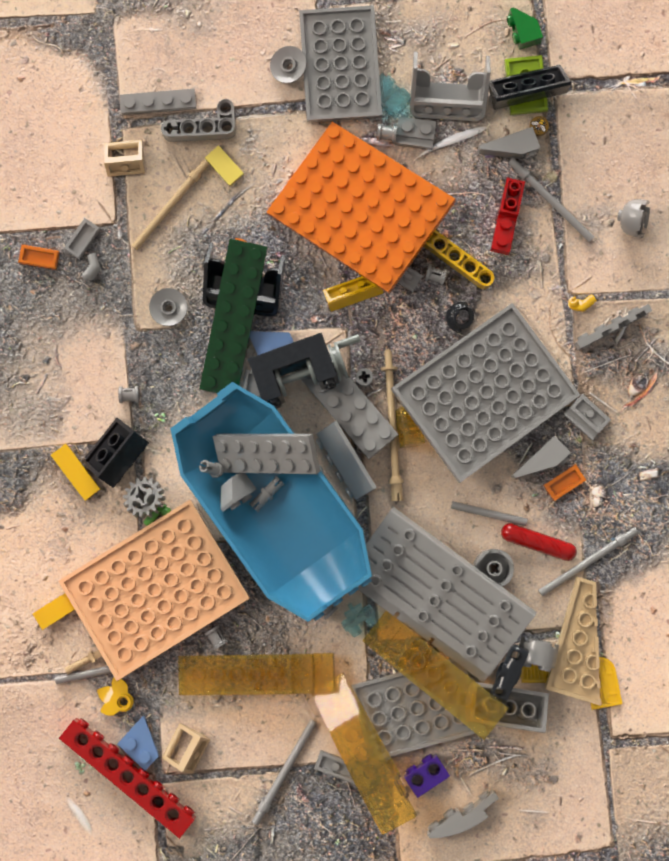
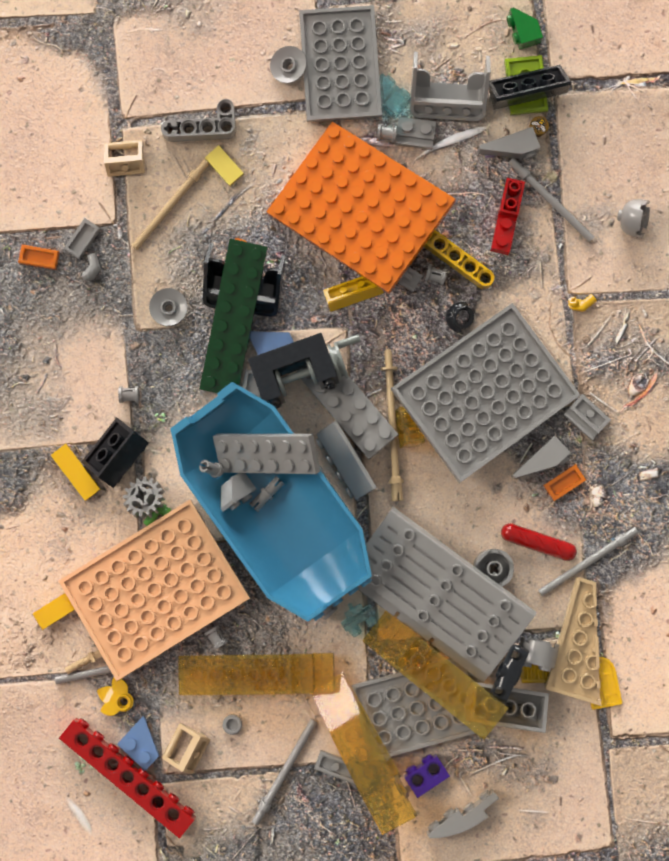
(158, 101): light grey plate -> none
(232, 724): none -> light grey tile
(367, 372): light grey bush -> none
(489, 513): light grey bar -> none
(617, 323): light grey wing -> none

